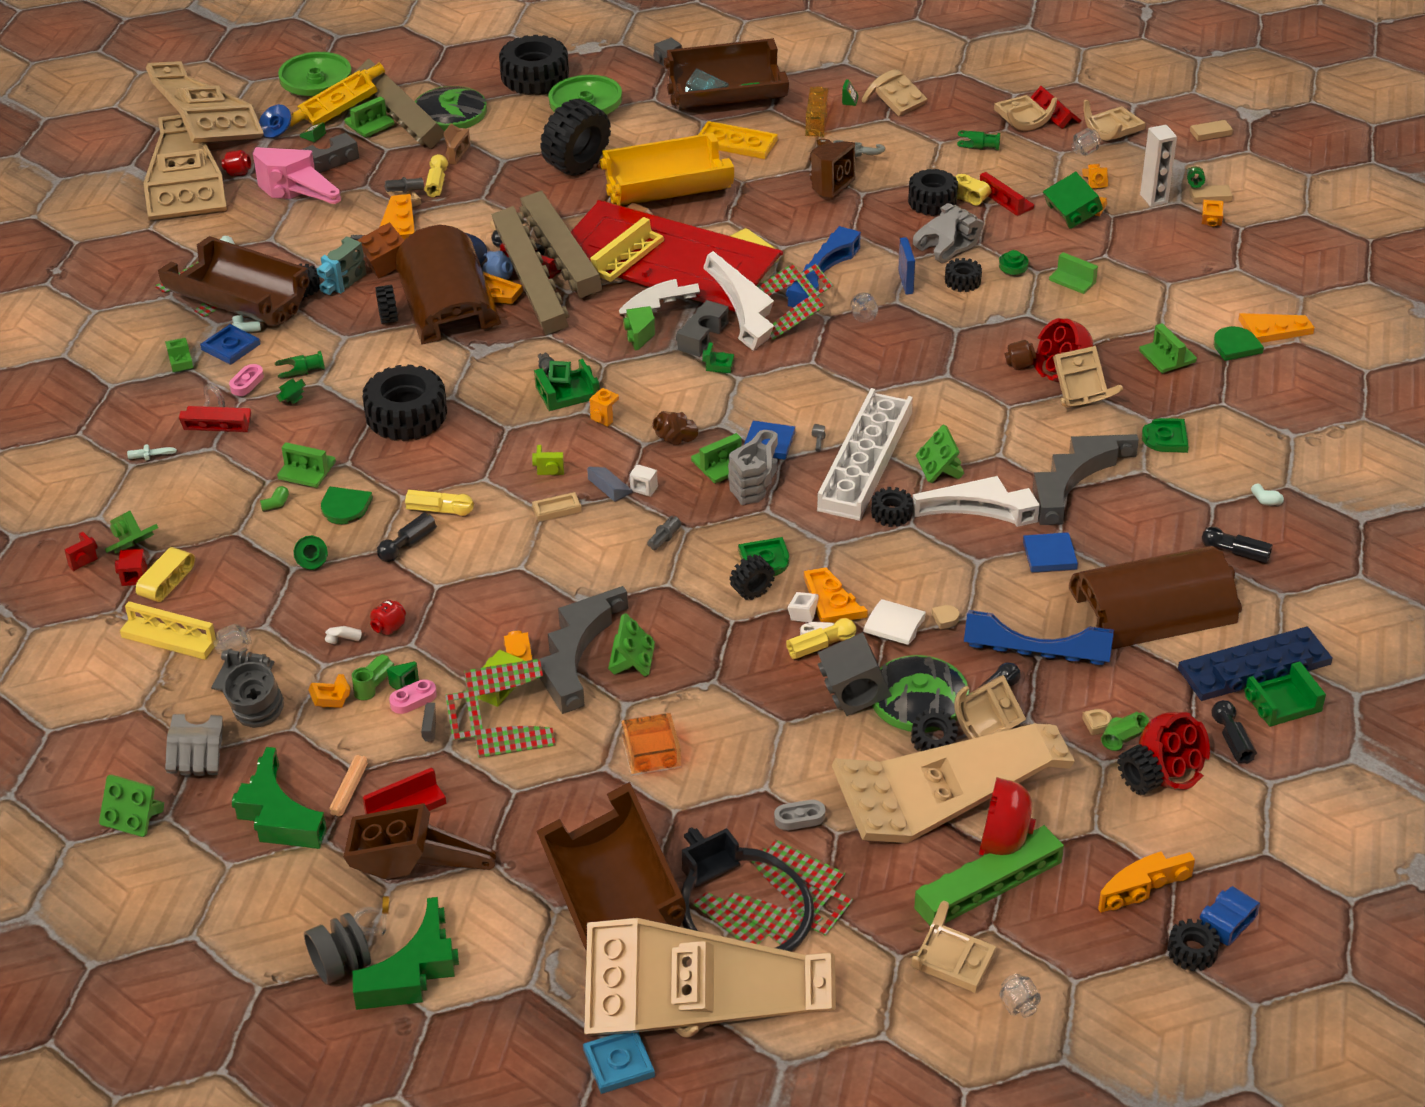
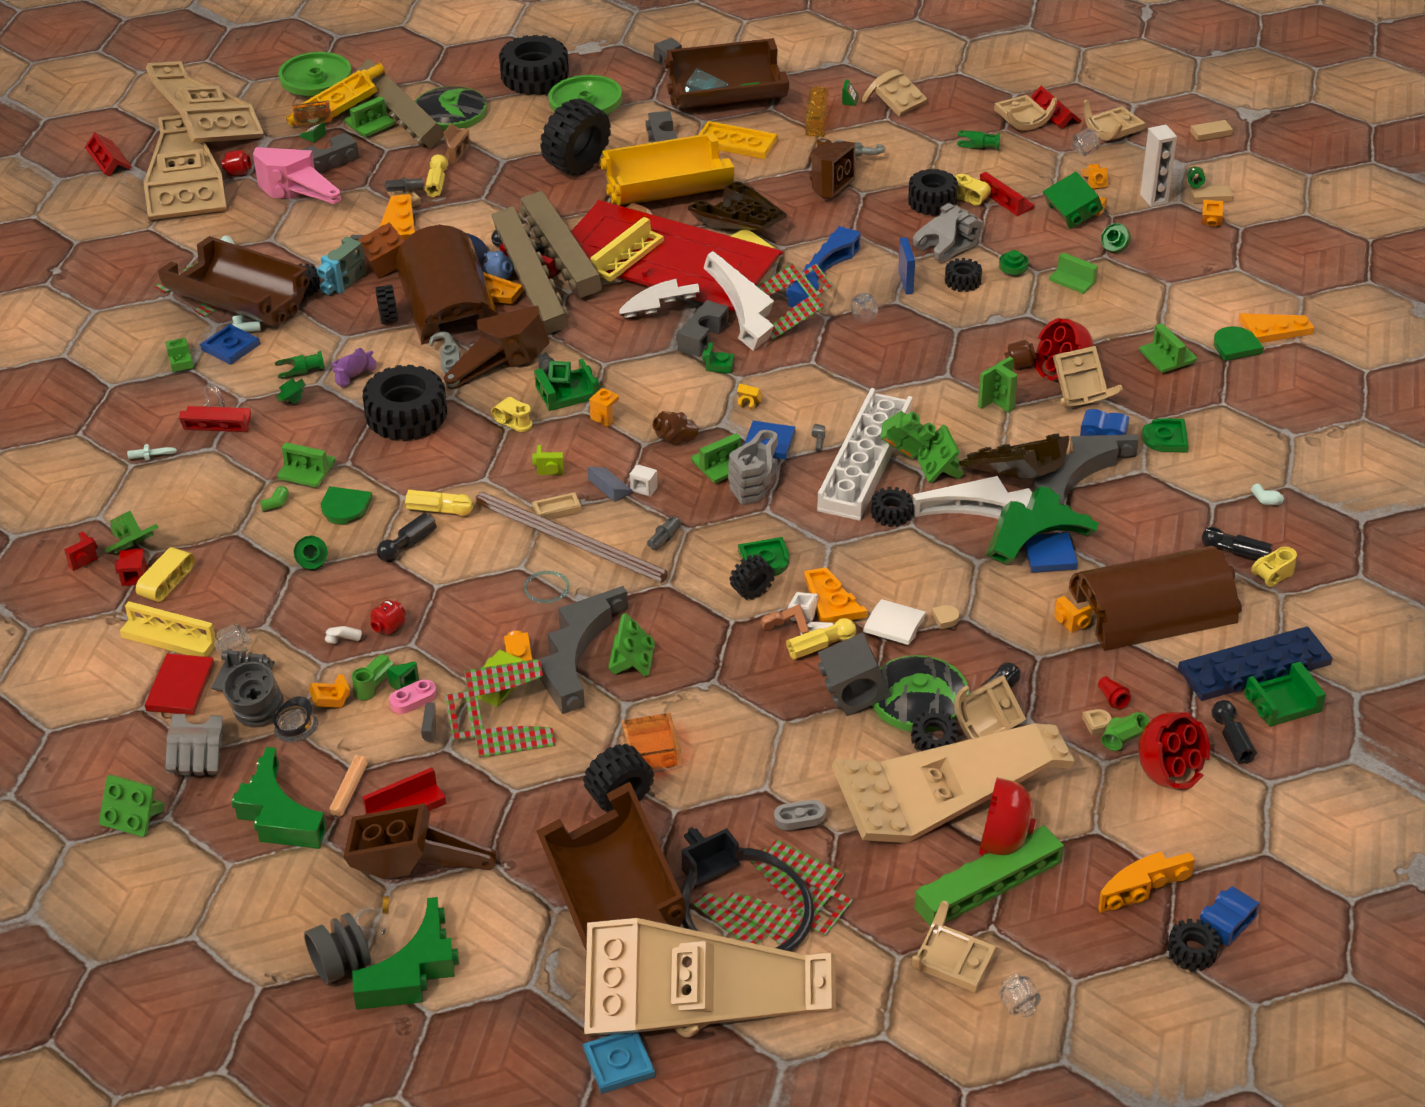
(106, 154): none -> red panel
(179, 684): none -> red tile
(246, 380): bright pink plate -> none
(275, 121): blue dish -> none
(295, 720): none -> clear piece
(312, 113): none -> clear orange slope
(352, 366): none -> medium lavender hair
(505, 338): none -> reddish brown slope
(513, 414): none -> light yellow piece
(549, 600): none -> clear light blue piece
(572, 537): none -> axle
(615, 768): none -> black tyre
(639, 325): bright green slope -> none
(660, 126): none -> dark grey arch
(740, 209): none -> dark brown wedge
(749, 393): none -> yellow tile
(777, 618): none -> nougat piece
(906, 433): none -> bright green hips
(987, 629): blue arch -> none
(998, 386): none -> bright green bracket
(1021, 460): none -> dark brown wedge
(1041, 515): none -> green arch
(1070, 616): none -> light orange bracket
(1102, 423): none -> blue brick
(1115, 238): none -> green plate
(1115, 693): none -> red cone
(1140, 769): black tyre -> none
(1276, 566): none -> light yellow piece

